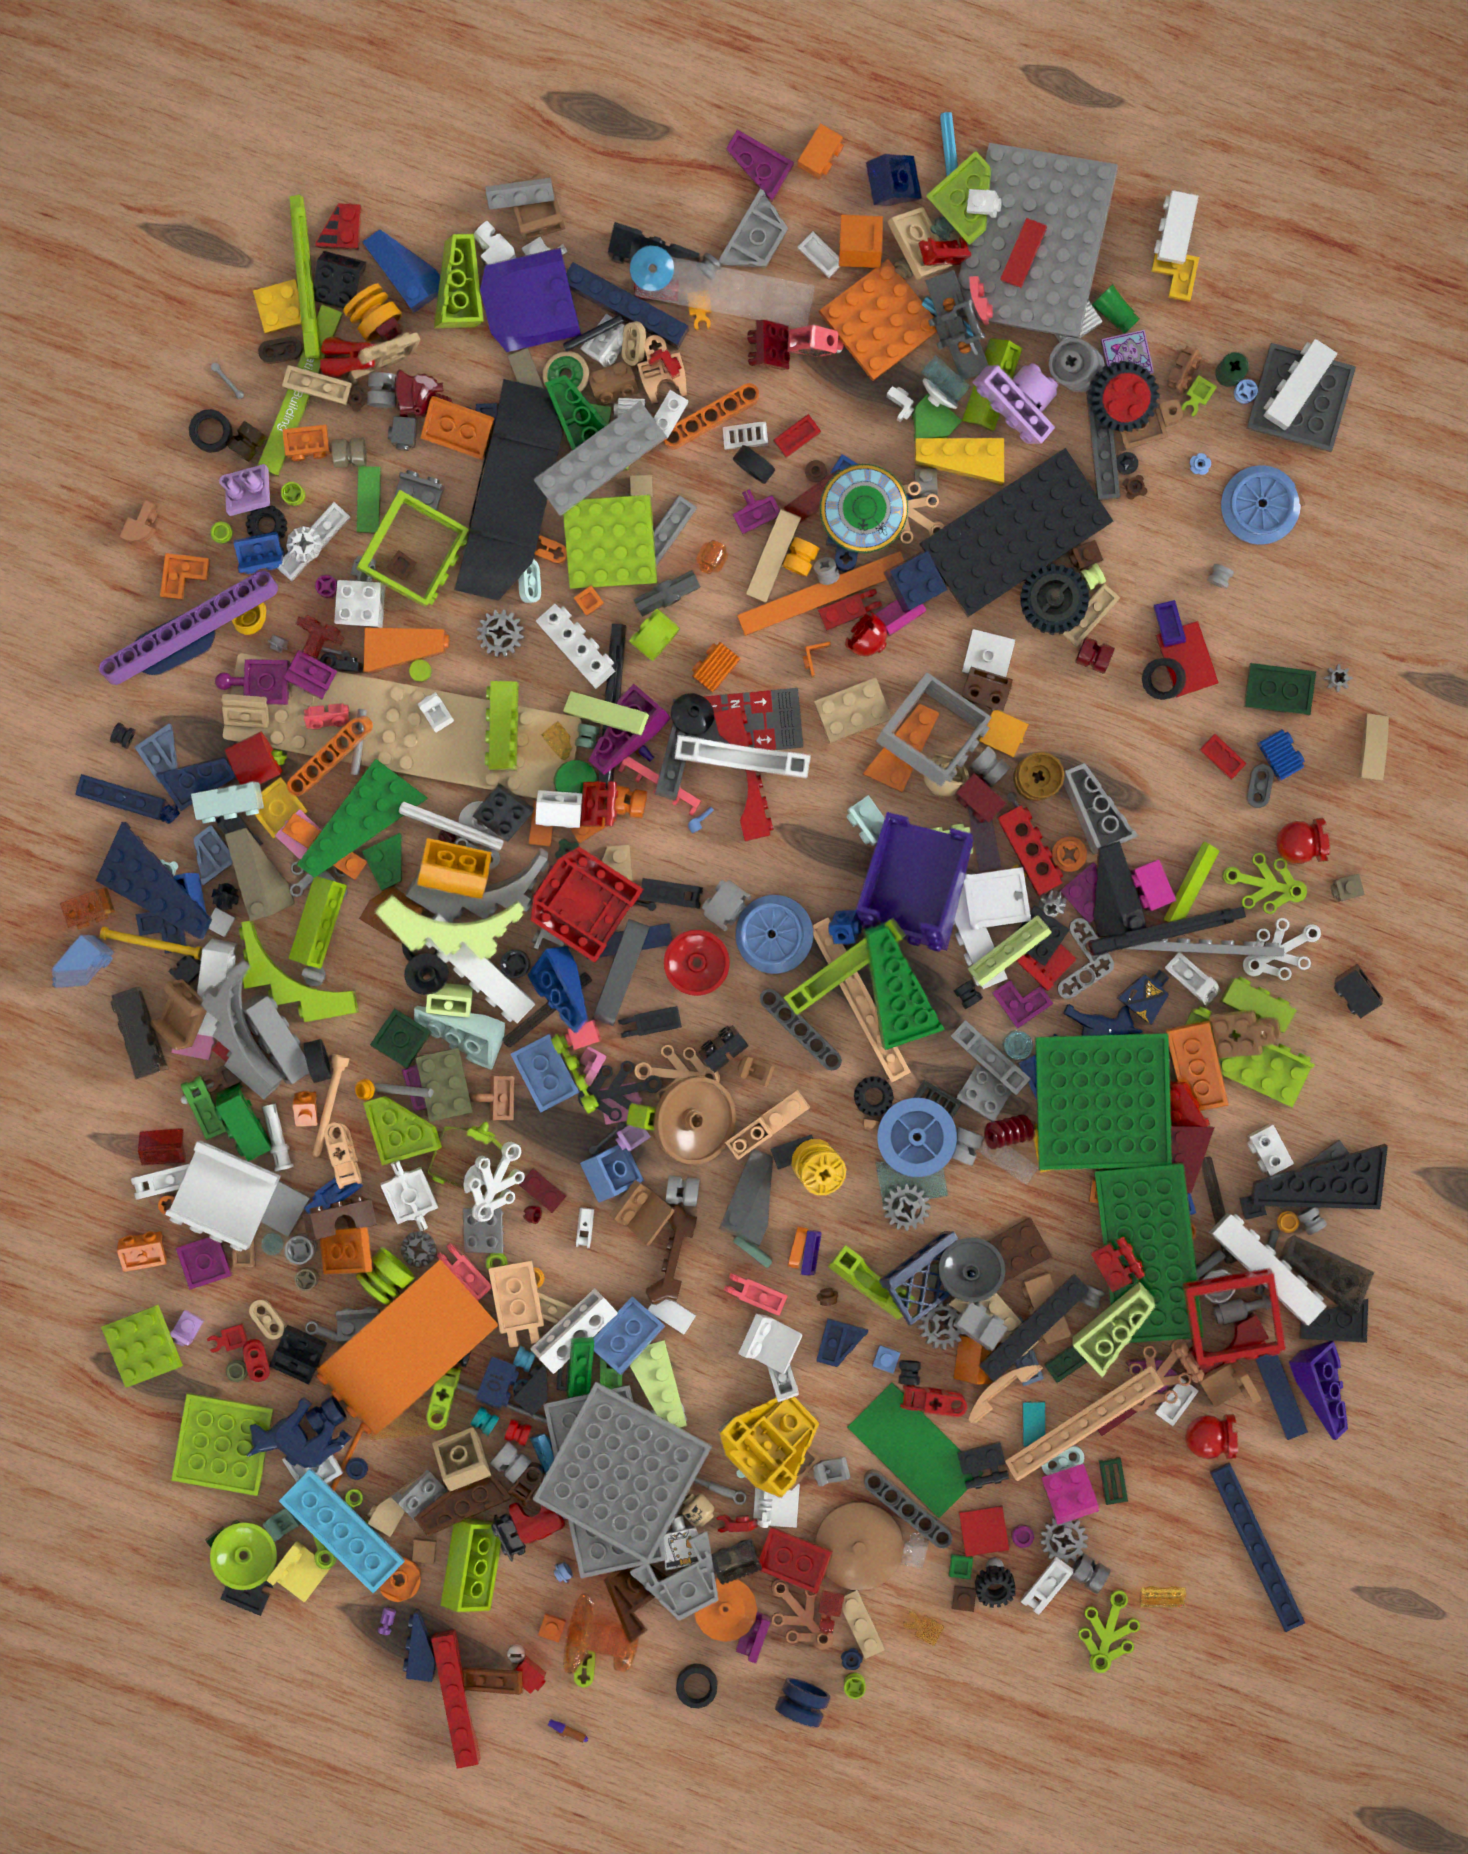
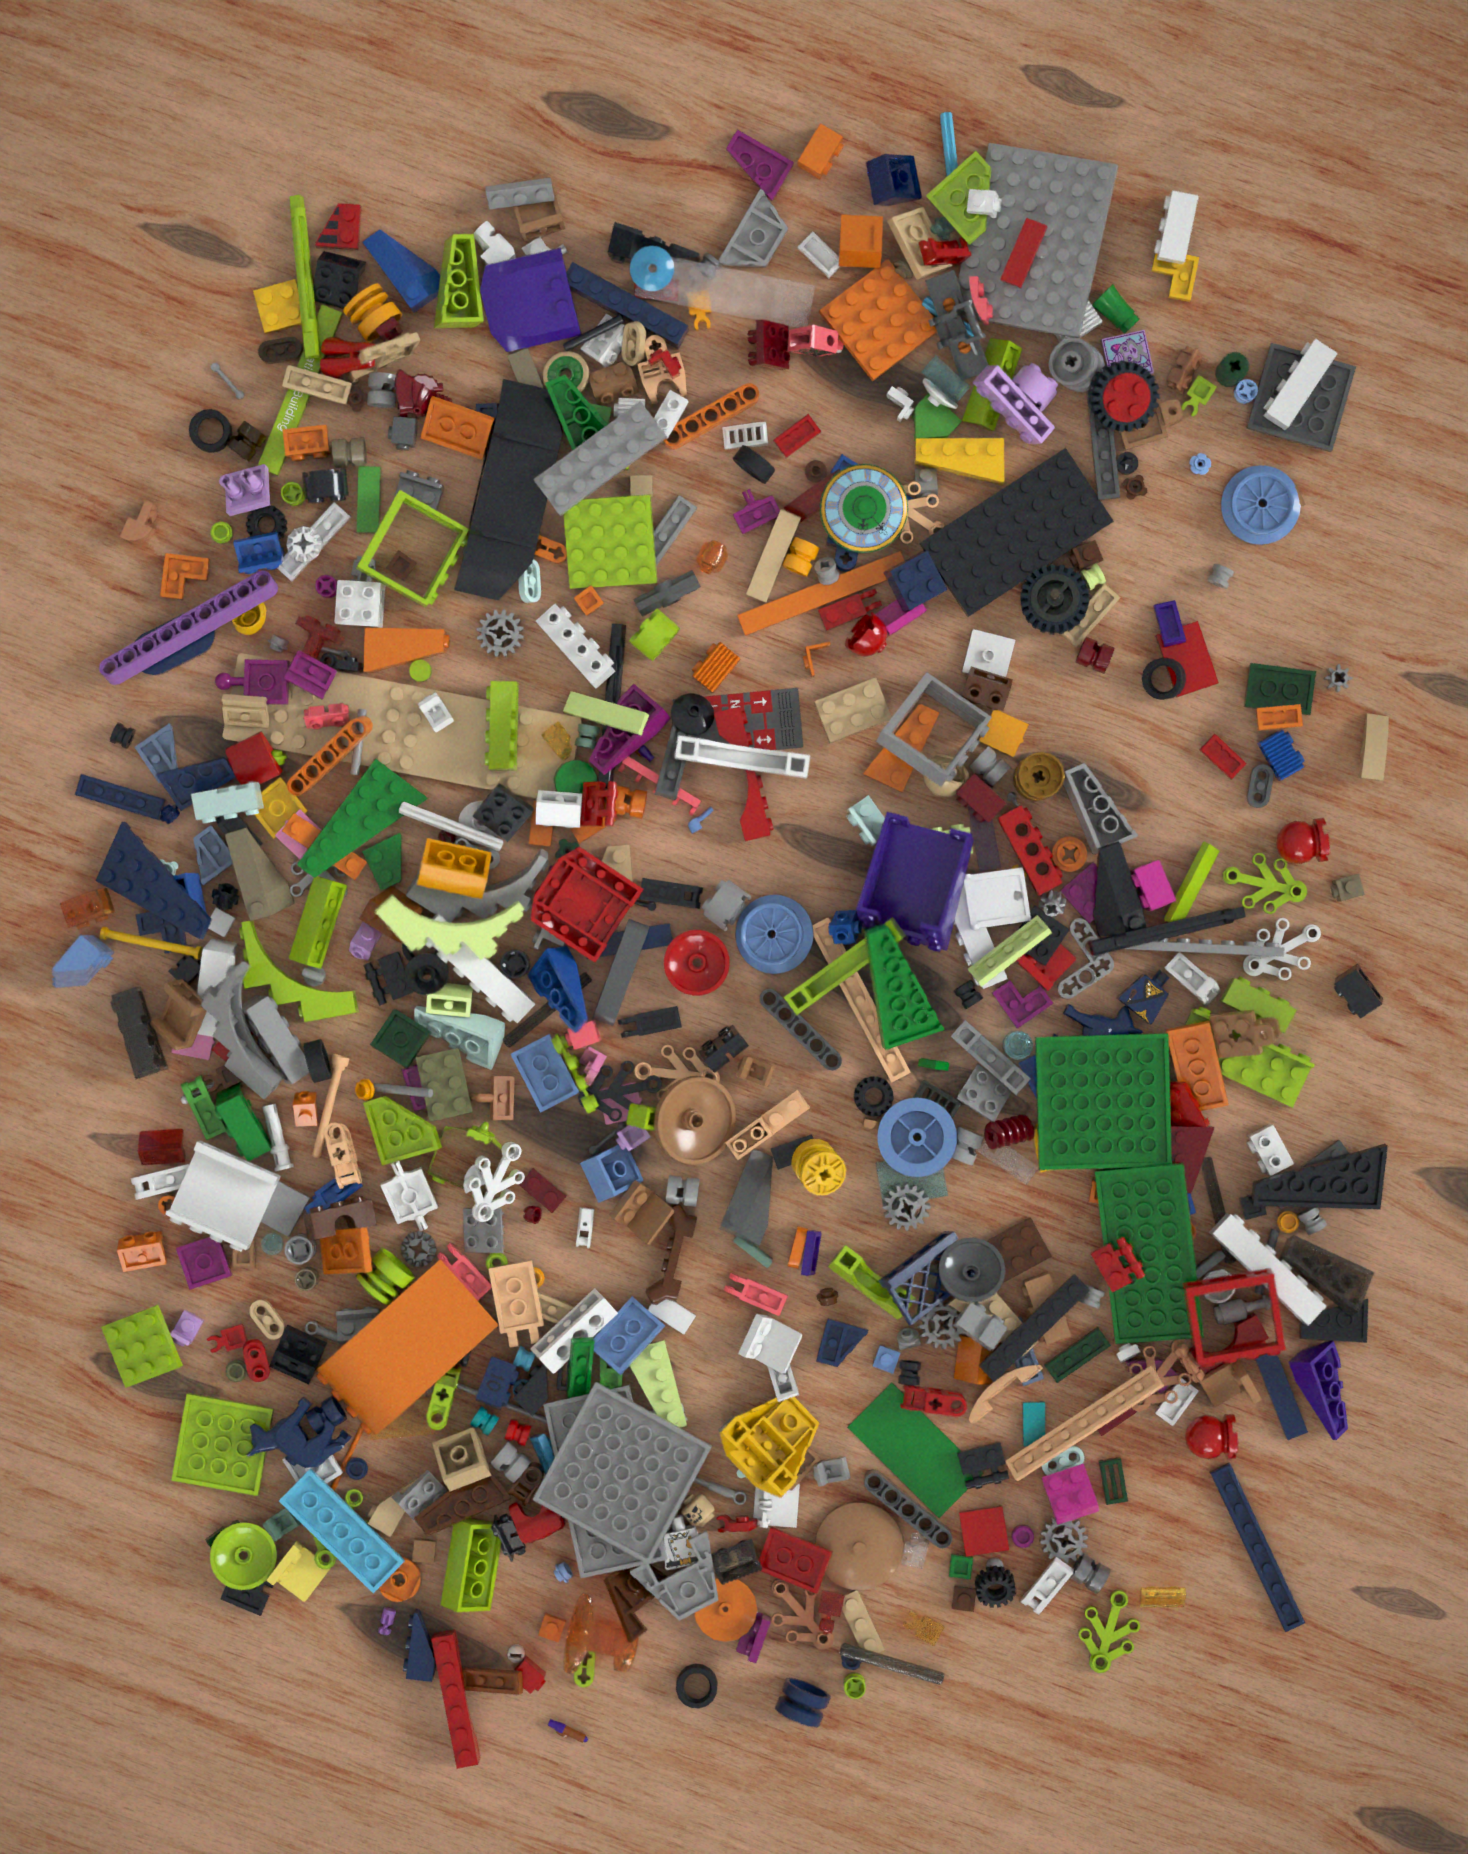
(325, 484): none -> black brick
(364, 941): none -> lavender bracket
(393, 972): none -> black plate
(891, 1663): none -> clear smoke axle
(908, 1338): none -> light grey plate
(933, 1064): none -> green tile
(1113, 1328): yellowish green wedge -> none
(1127, 1352): none -> white plate
(1279, 717): none -> orange tile

